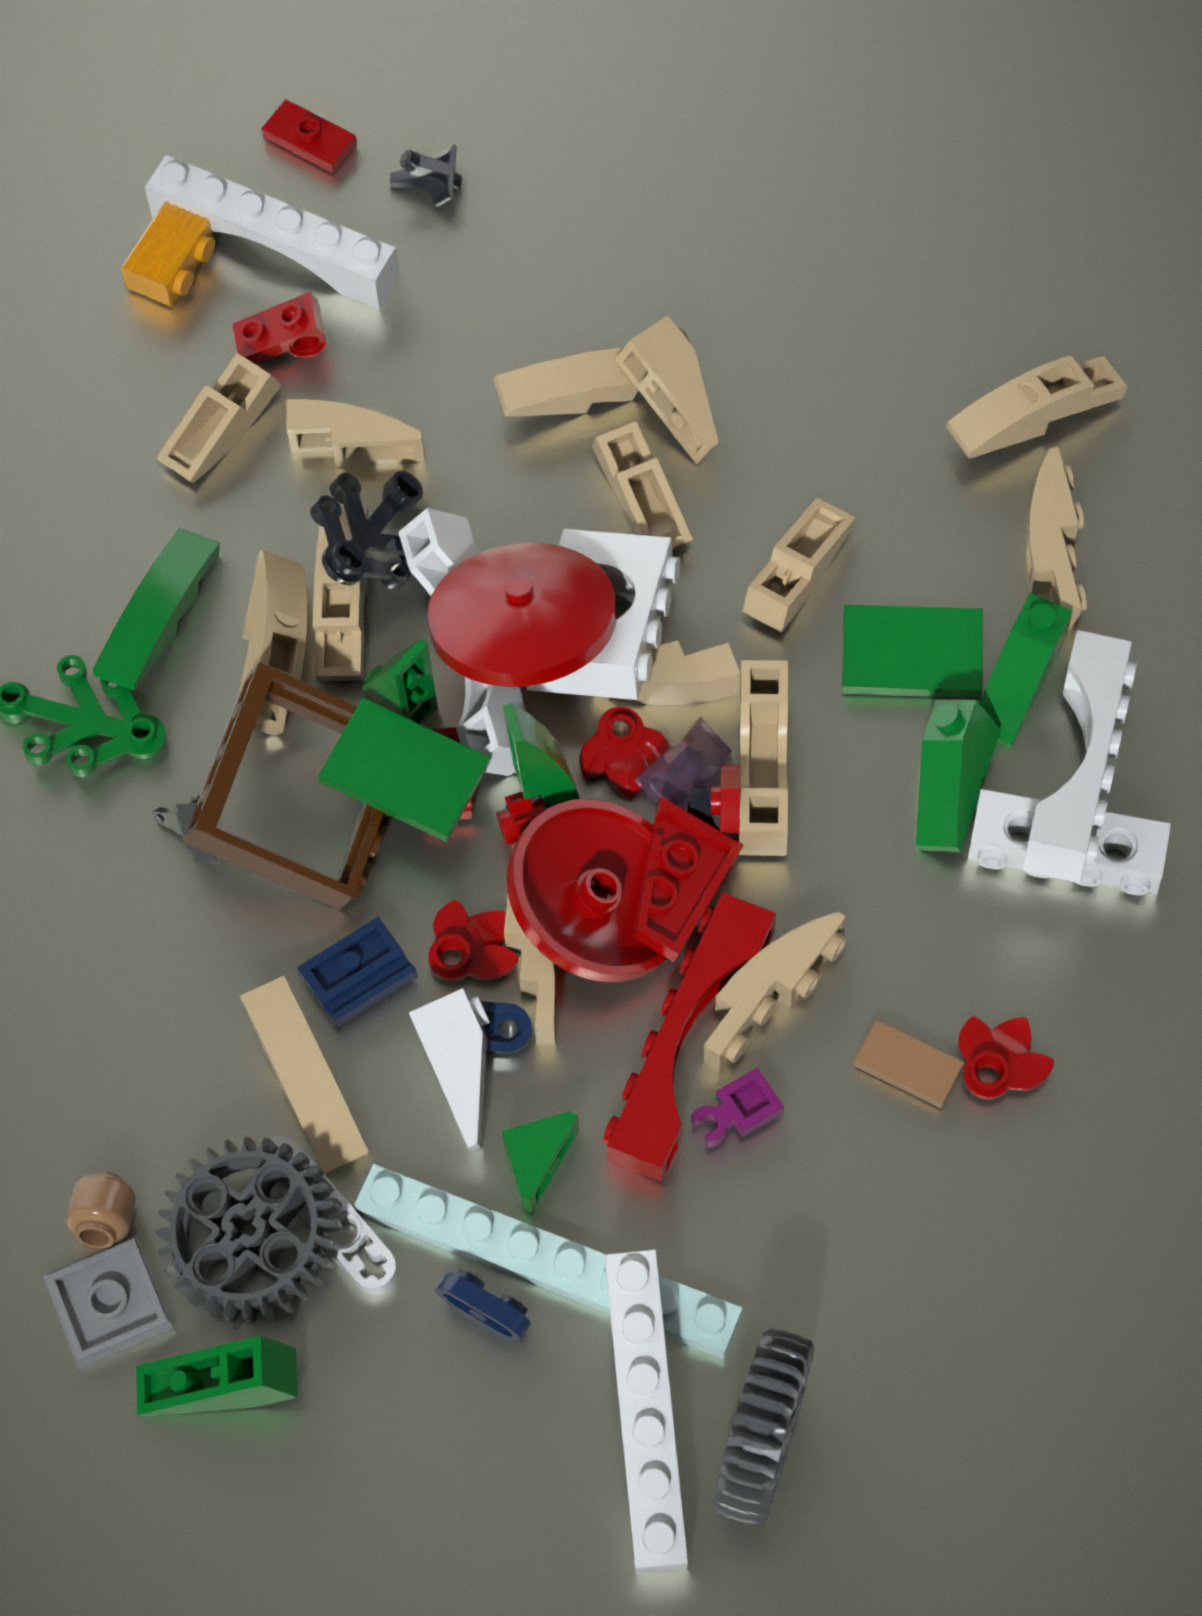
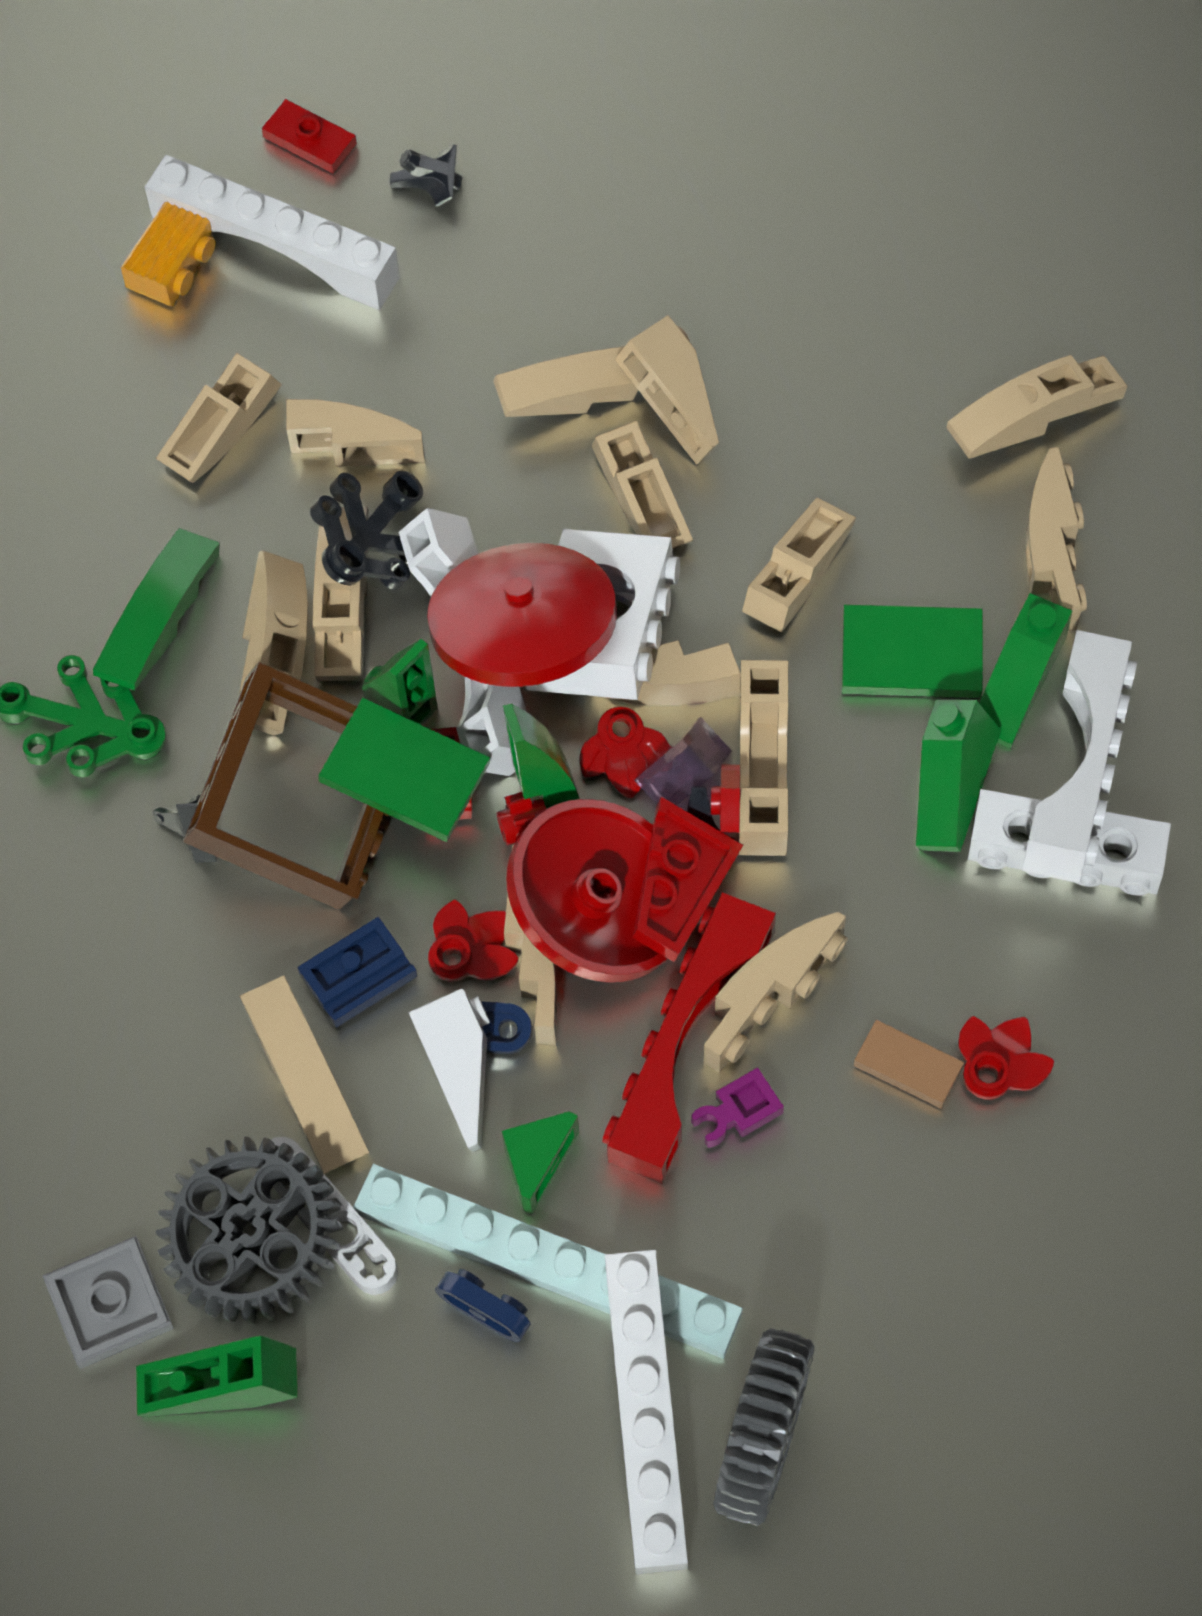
(100, 1210): medium nougat head -> none
(286, 327): red plate -> none

